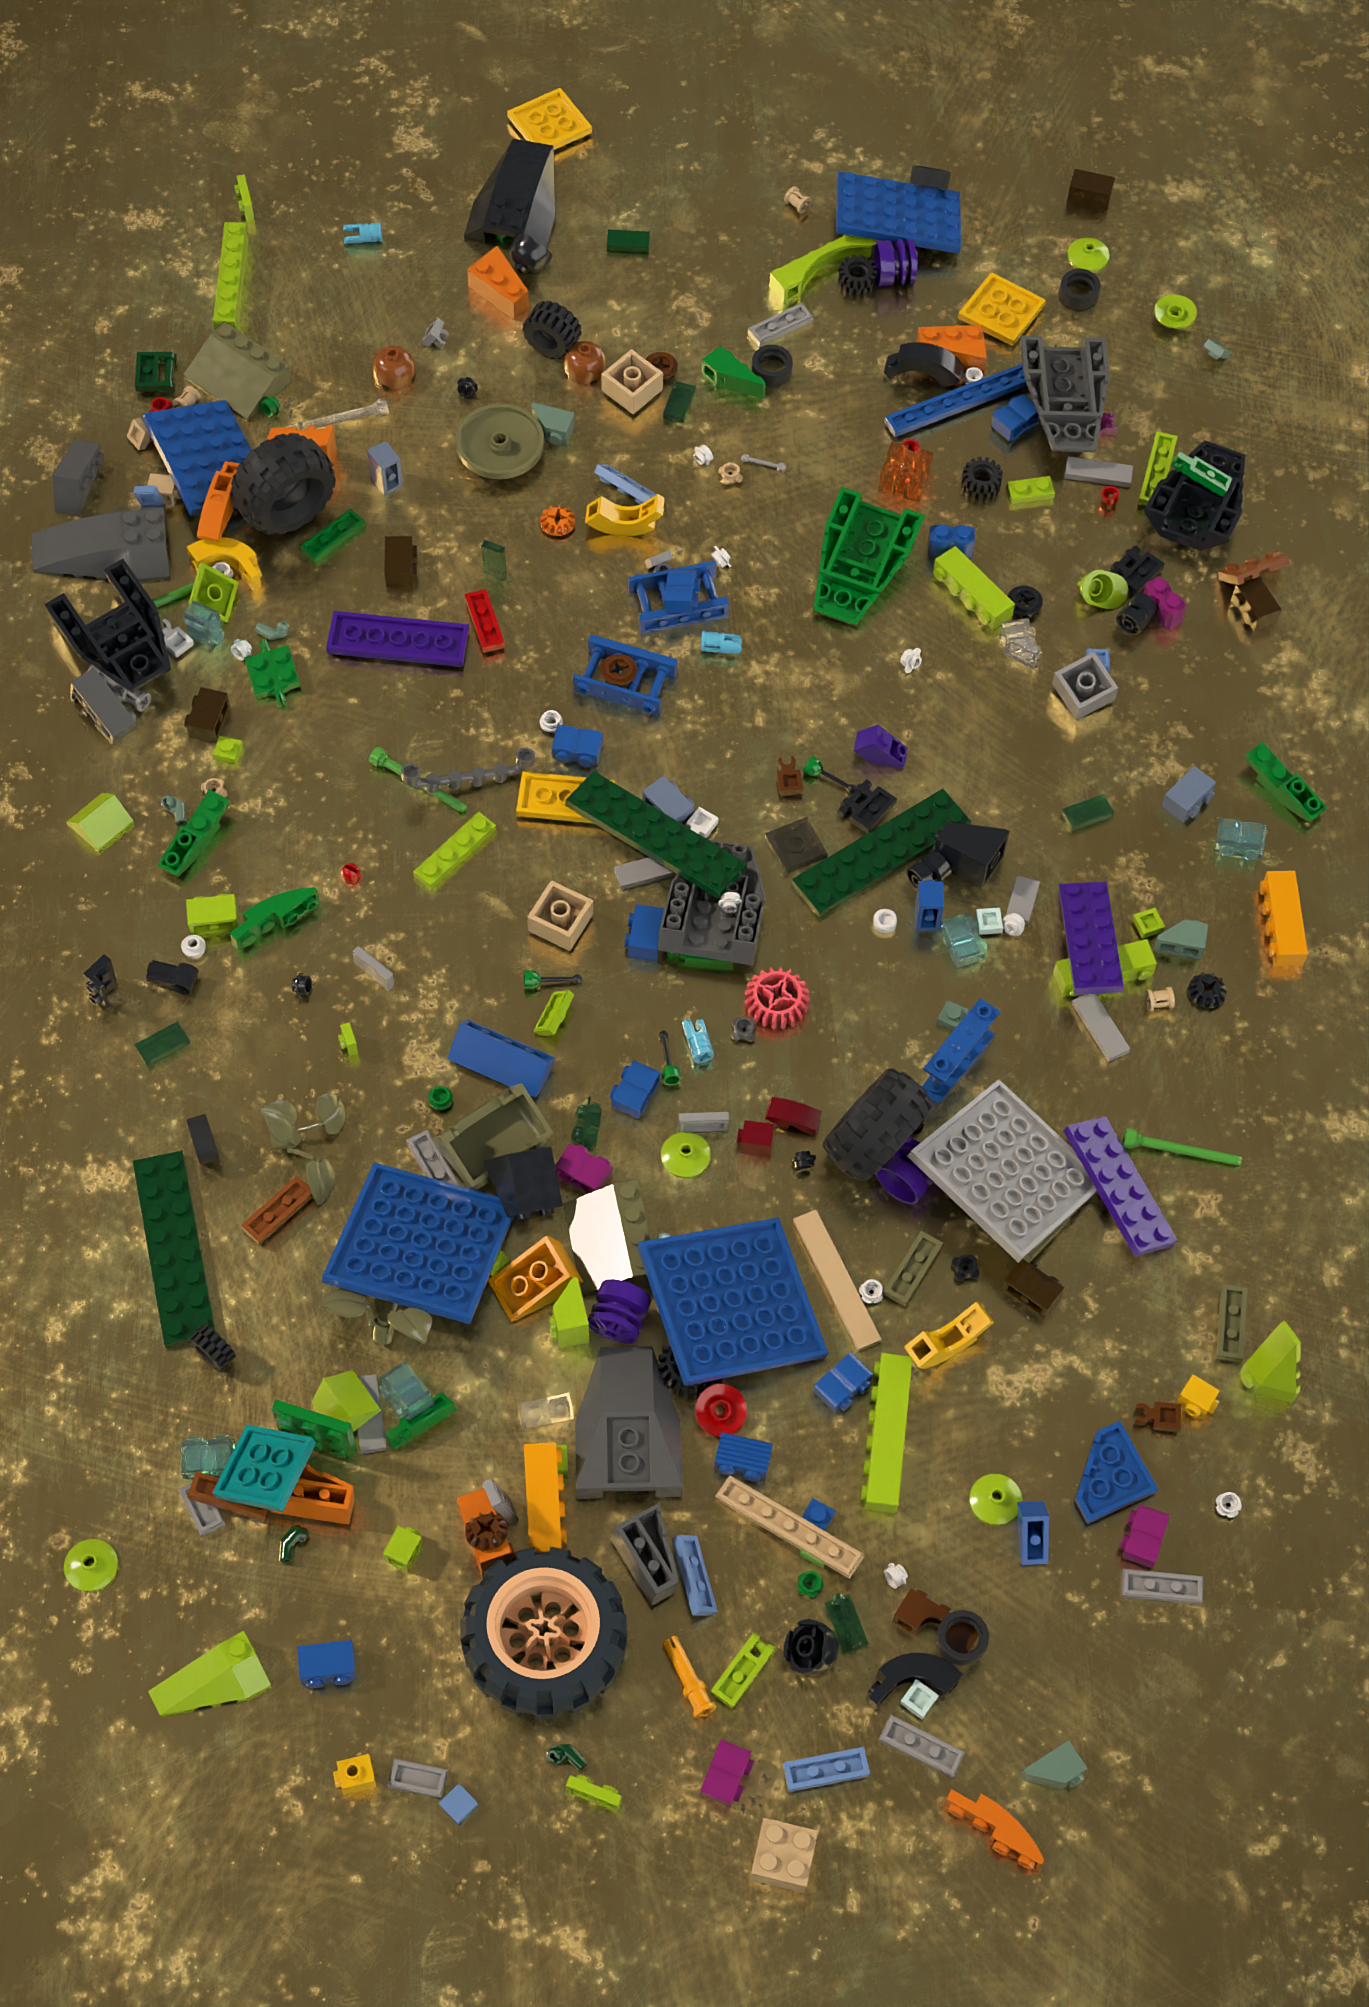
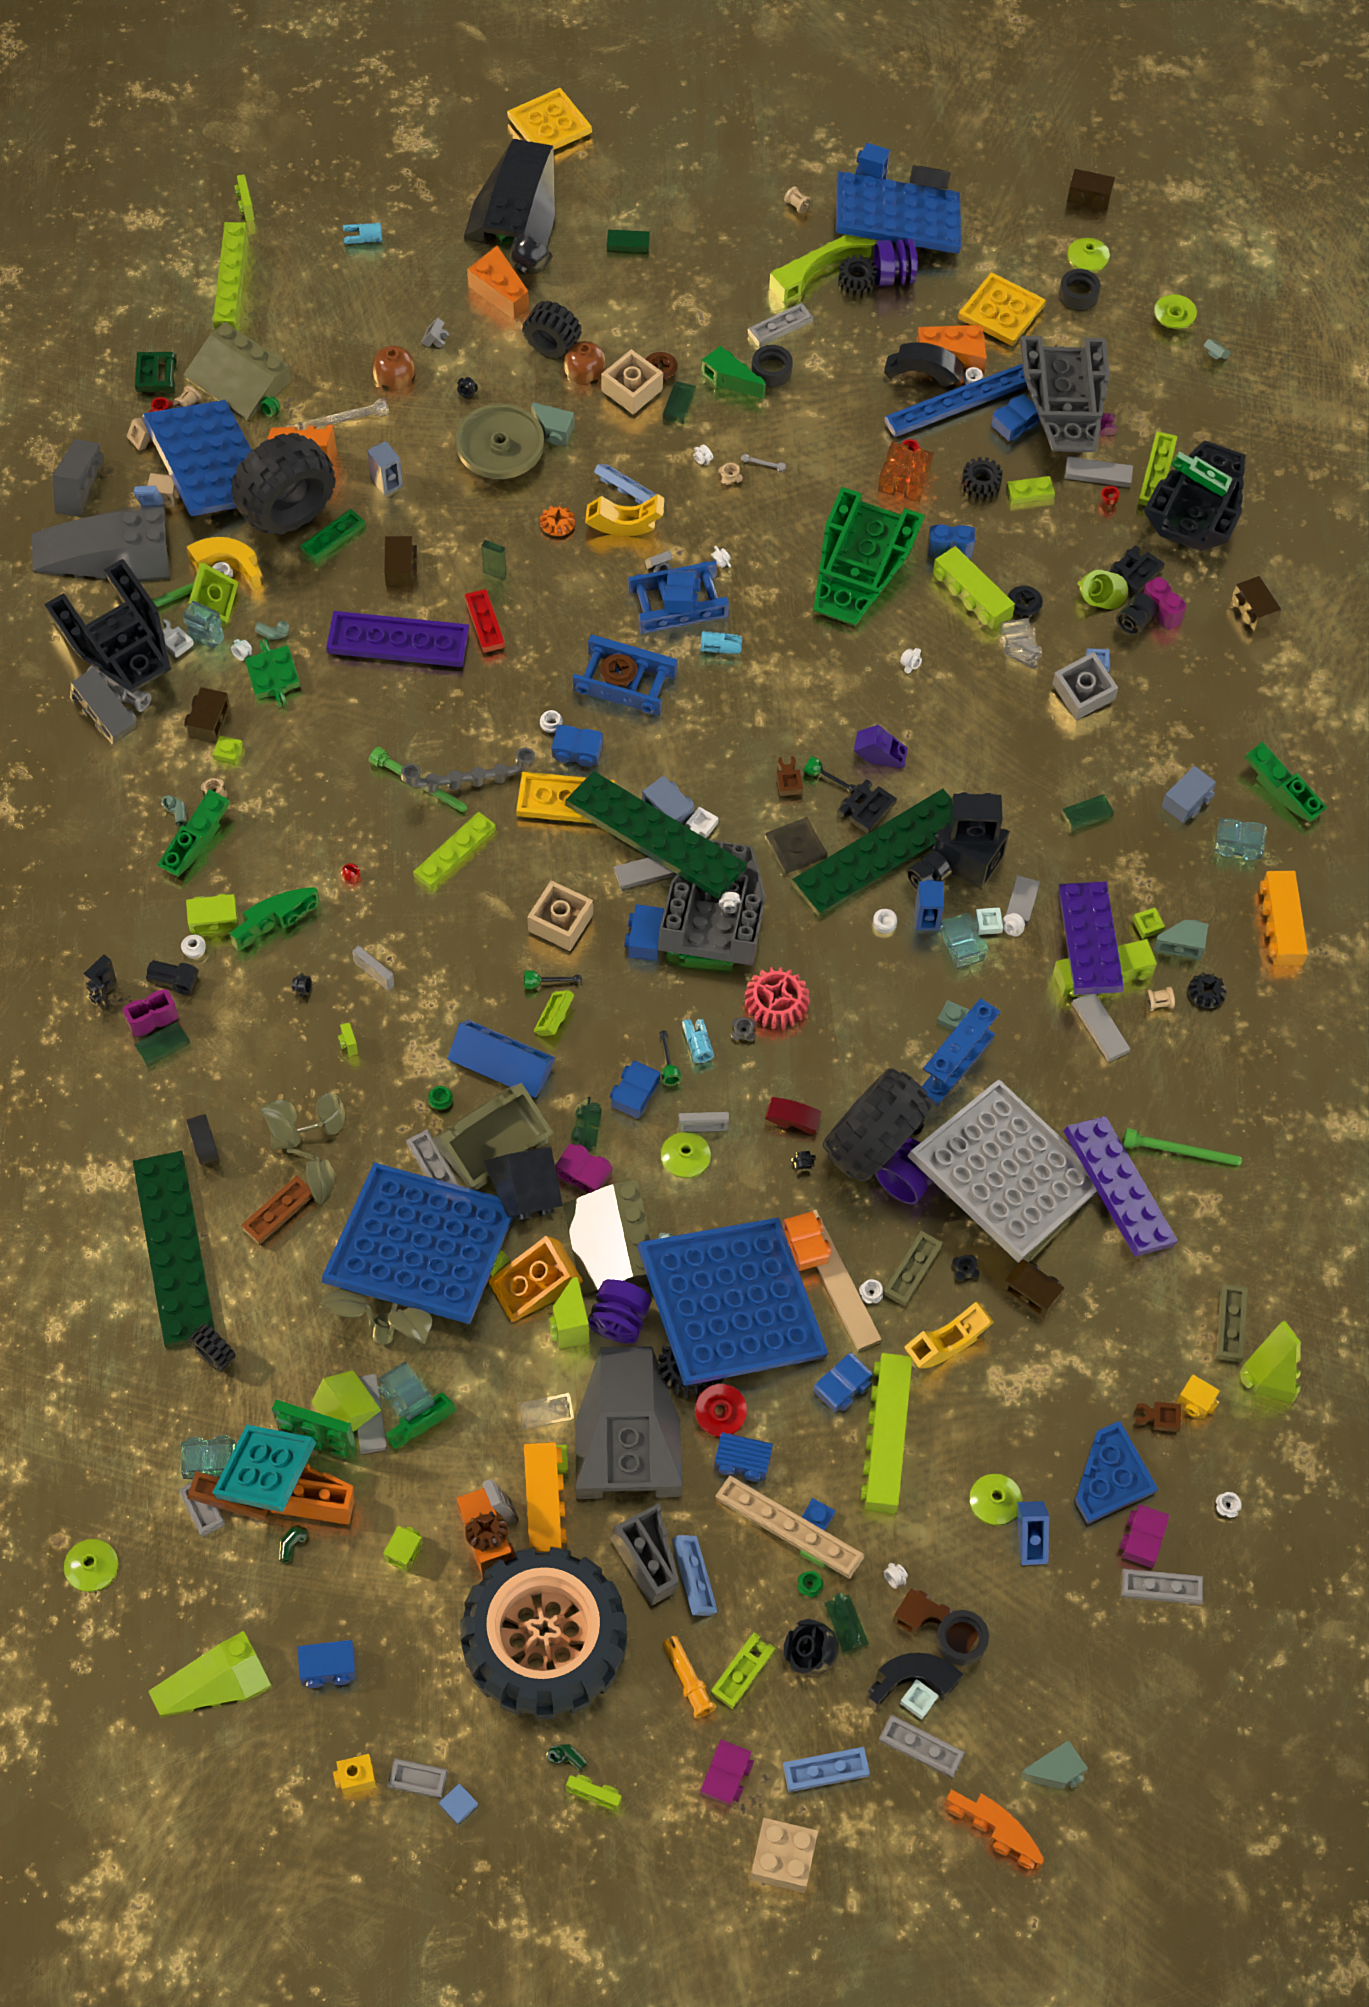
(101, 821): lime slope -> none
(153, 1012): none -> magenta brick
(218, 504): orange slope -> none
(756, 1138): dark red brick -> none
(806, 1241): none -> orange brick
(873, 161): none -> blue brick
(975, 818): none -> black brick
(1237, 573): dark orange wing -> none

